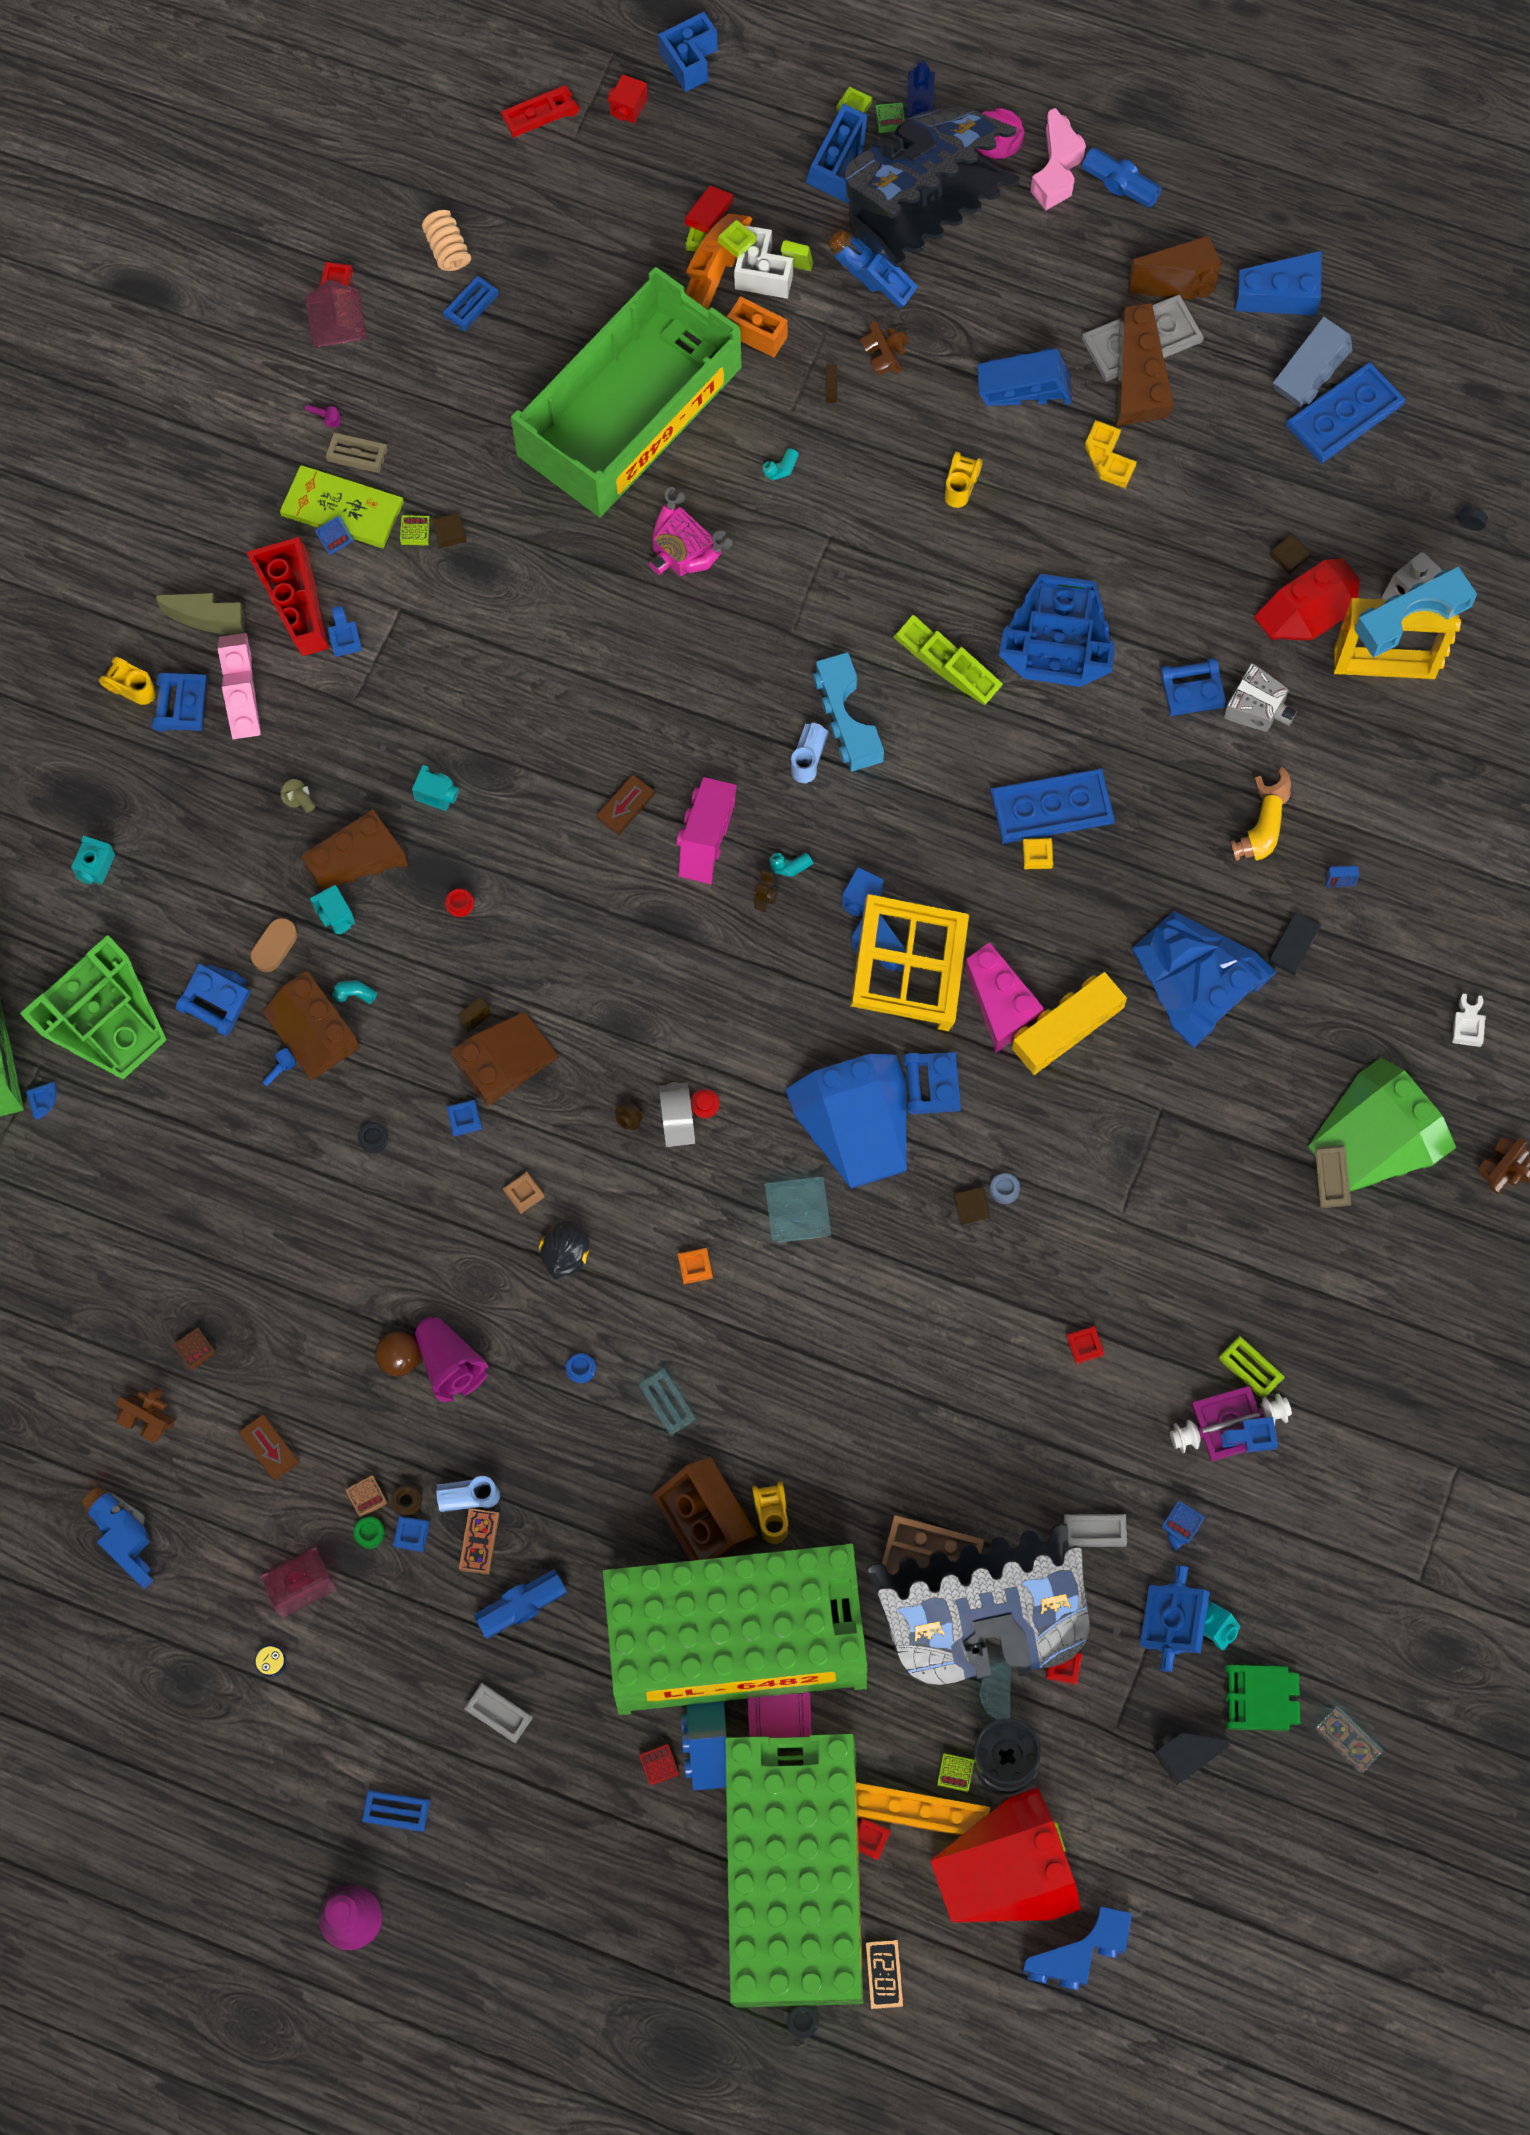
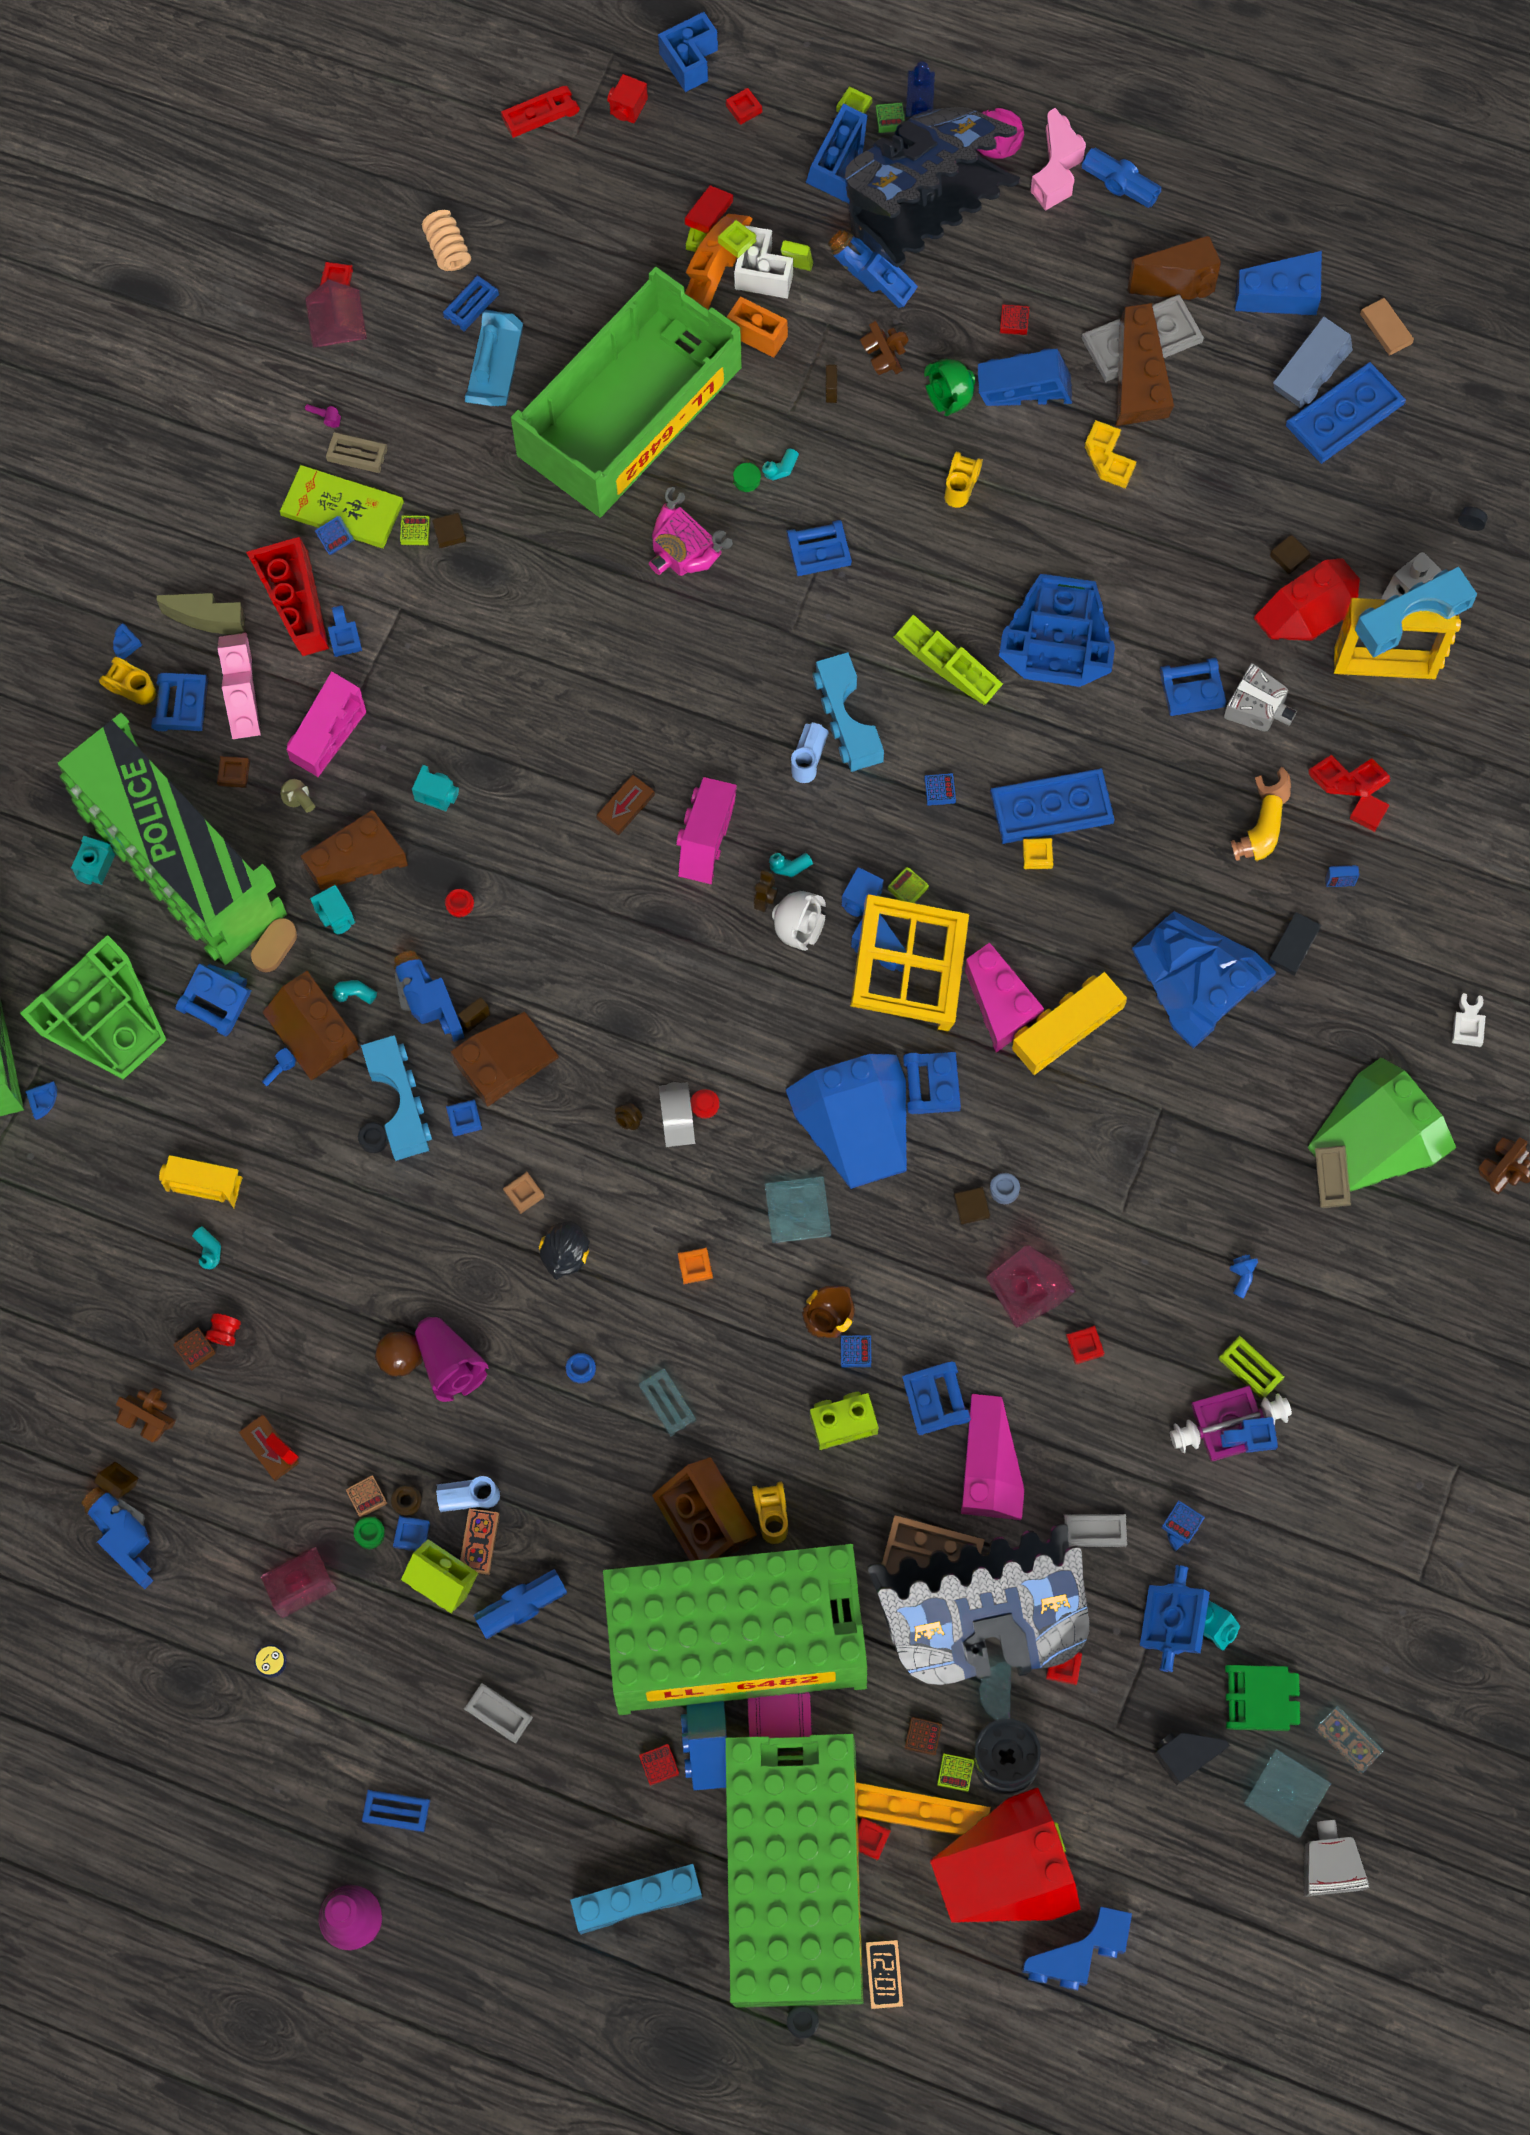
(116, 1480): none -> dark brown tile
(125, 642): none -> blue tile
(169, 843): none -> bright green piece
(200, 1179): none -> yellow window
(211, 1248): none -> teal arm
(223, 1329): none -> red wheel
(233, 772): none -> reddish brown tile
(281, 1449): none -> red tile
(326, 724): none -> dark pink wedge
(404, 1130): none -> dark azure arch
(423, 996): none -> blue plate
(439, 1576): none -> lime brick
(494, 359): none -> dark azure piece
(636, 1898): none -> dark azure arch
(743, 106): none -> red tile
(746, 477): none -> green tile
(799, 919): none -> white cylinder
(822, 554): none -> blue plate
(829, 1311): none -> reddish brown hair
(843, 1420): none -> lime brick
(856, 1351): none -> tile
(908, 886): none -> tile
(923, 1736): none -> tile
(926, 1400): none -> blue plate
(940, 789): none -> tile
(950, 385): none -> green cylinder
(991, 1466): none -> dark pink wedge
(1014, 319): none -> tile
(1029, 1285): none -> clear pink slope
(1244, 1267): none -> blue plate
(1287, 1793): none -> clear light blue plate
(1332, 1863): none -> light grey torso
(1337, 780): none -> red tile
(1369, 812): none -> red tile
(1387, 326): none -> medium nougat tile

